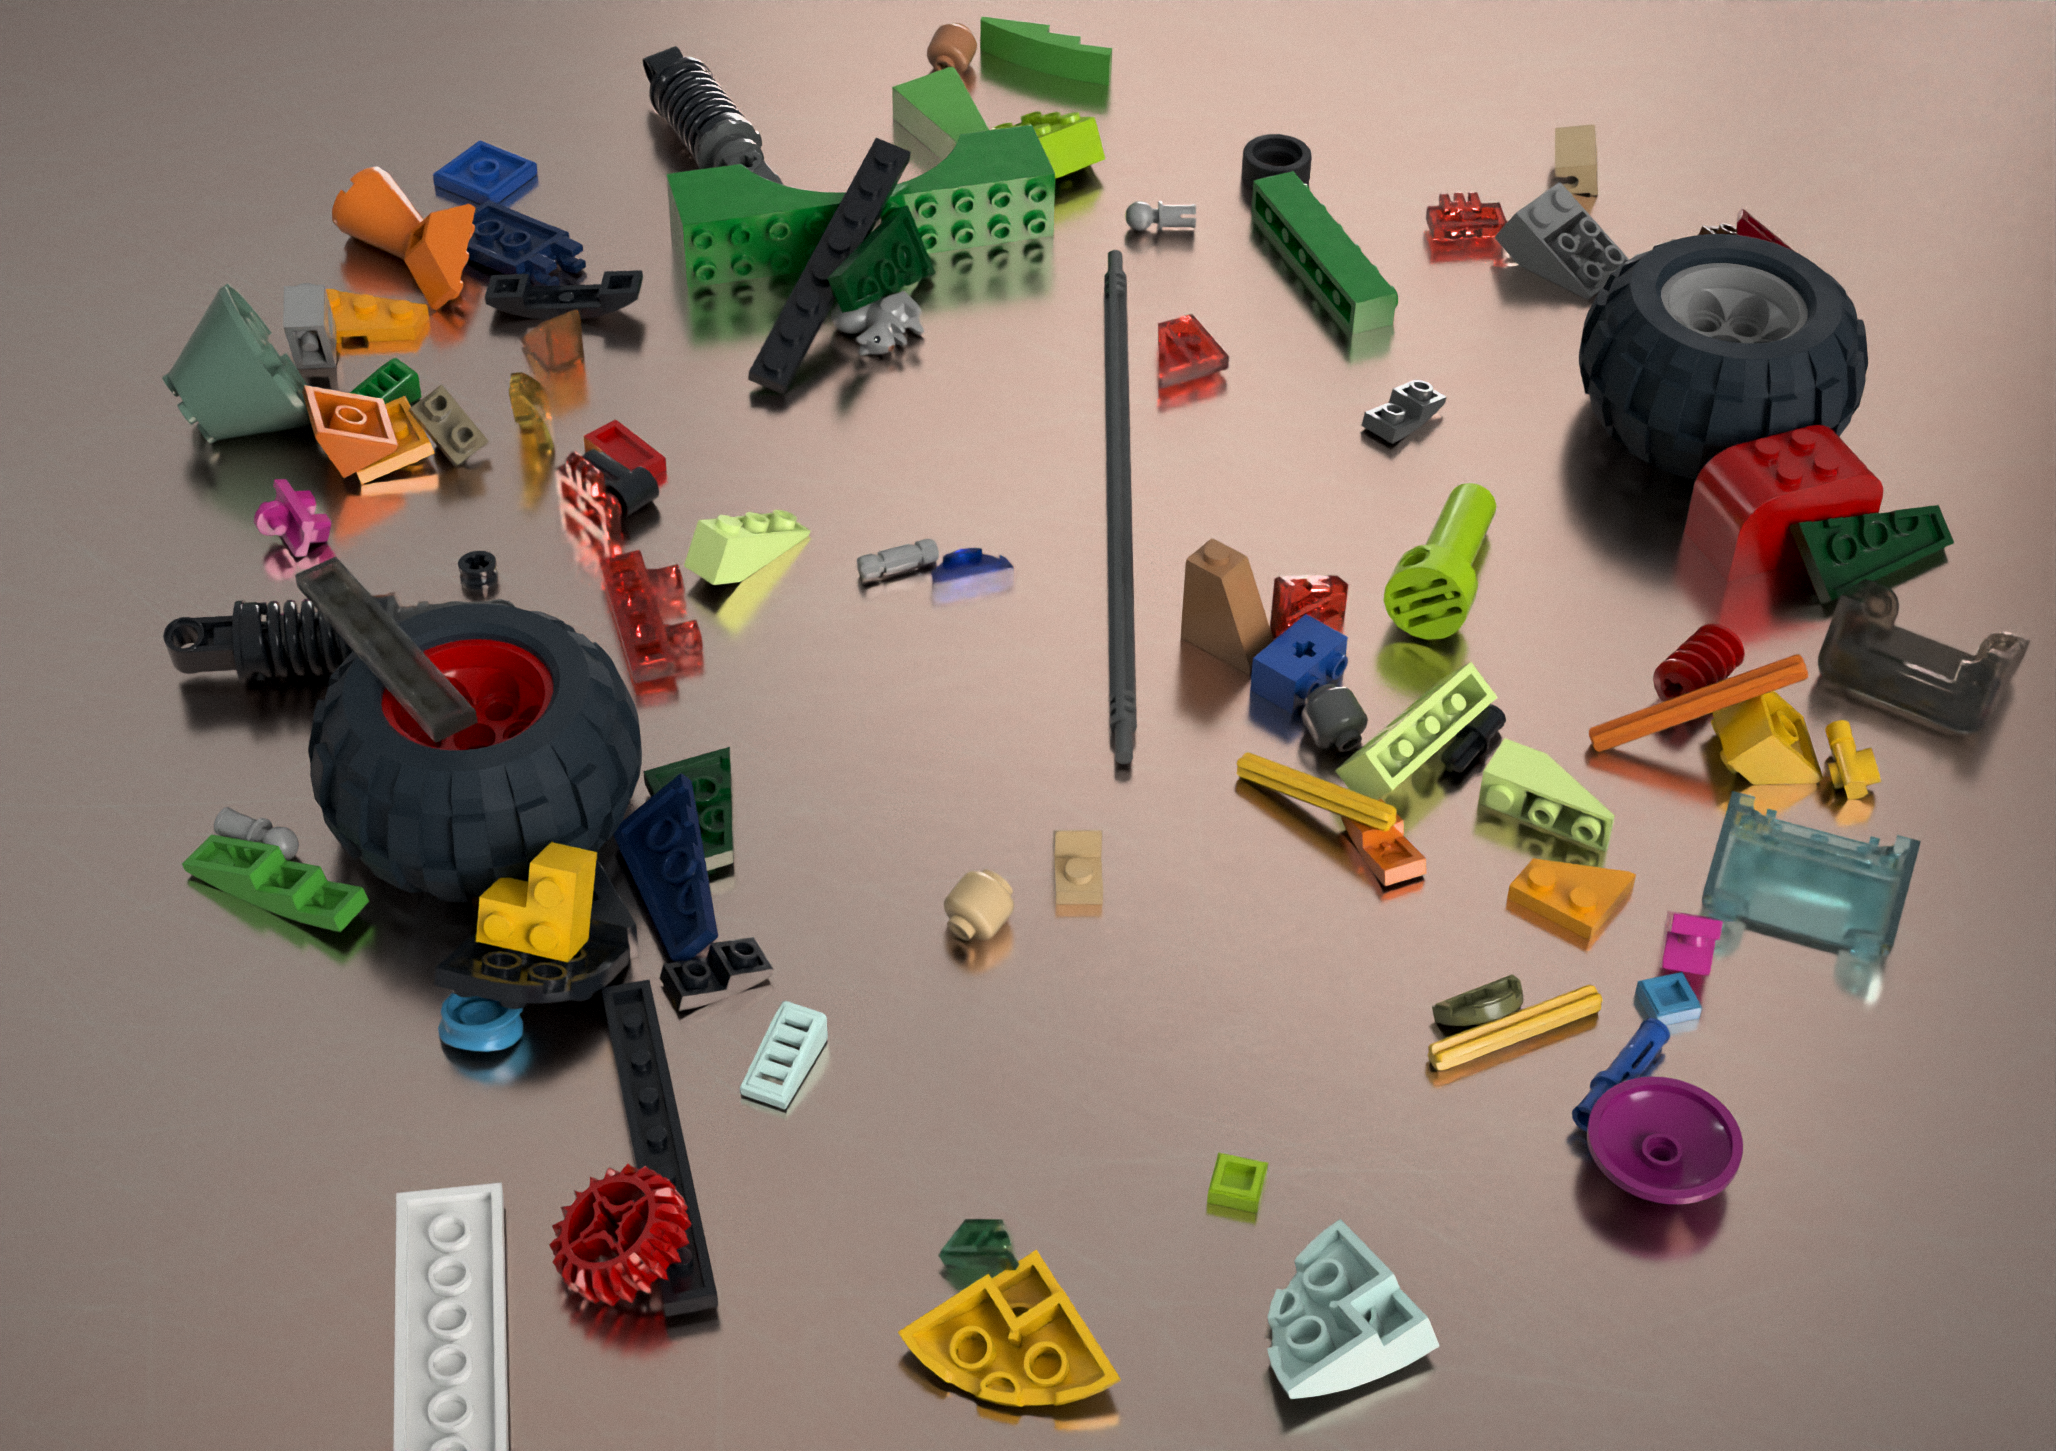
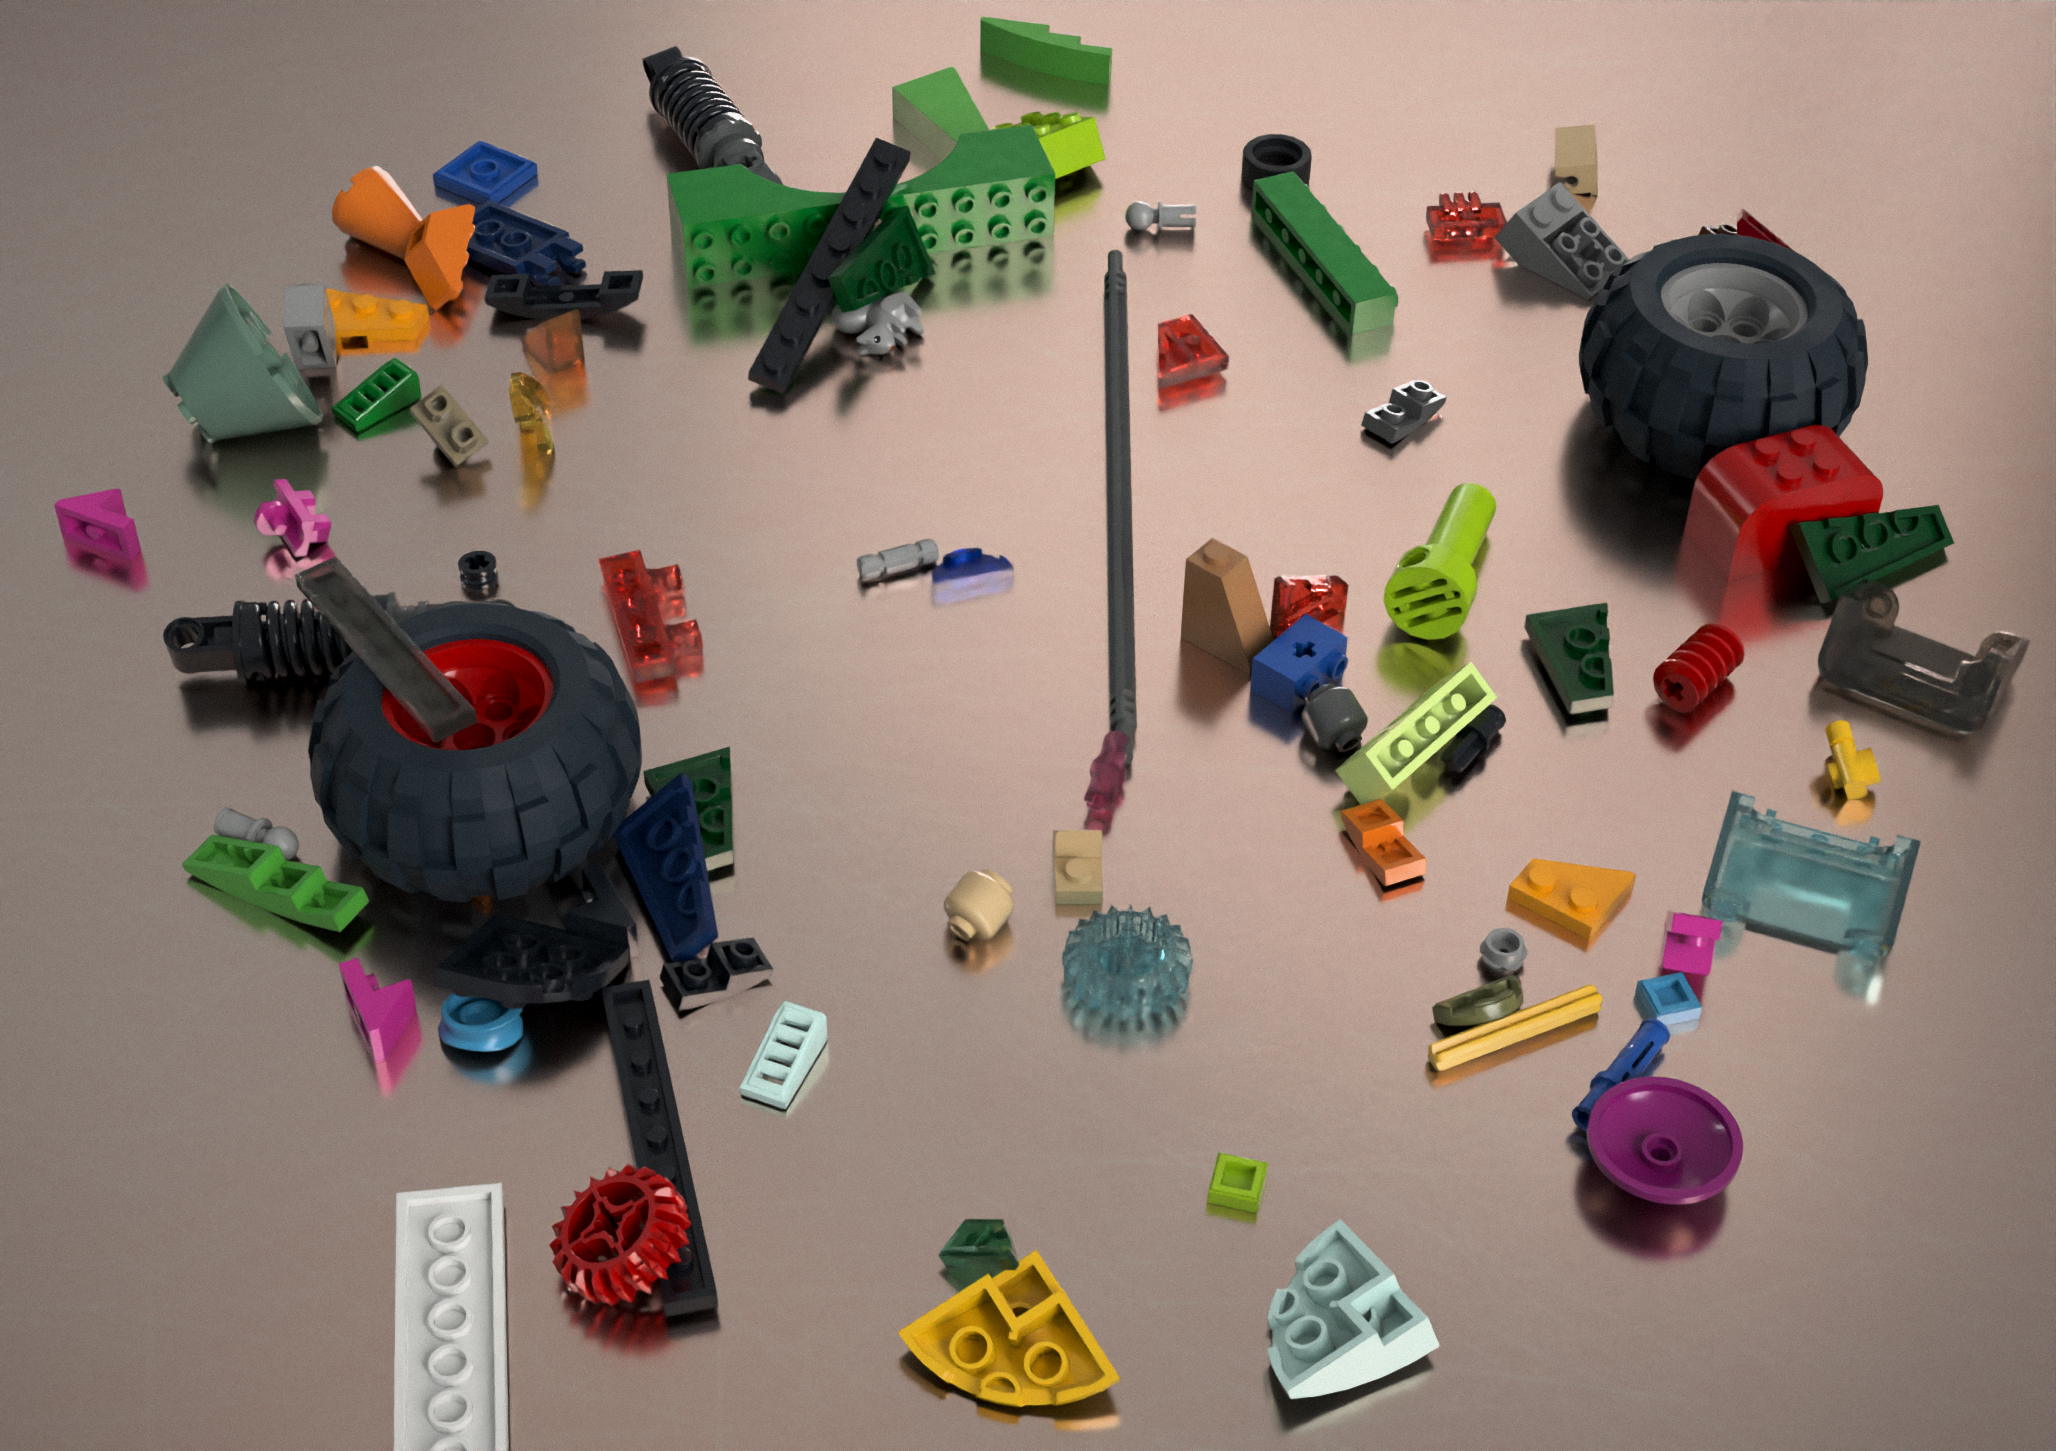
(99, 522): none -> dark pink slope
(349, 427): orange slope -> none
(378, 1011): none -> dark pink slope
(411, 442): light orange wing -> none
(548, 912): yellow brick -> none
(584, 493): clear red hinge -> none
(625, 447): red tile -> none
(631, 487): black piece -> none
(738, 546): yellowish green slope -> none
(953, 47): nougat head -> none
(1097, 958): none -> clear light blue gear
(1107, 772): none -> clear pink pin
(1316, 791): yellow axle -> none
(1503, 950): none -> light grey plate
(1542, 793): yellowish green slope -> none
(1575, 654): none -> dark green wing
(1698, 703): orange axle -> none
(1766, 742): yellow slope -> none

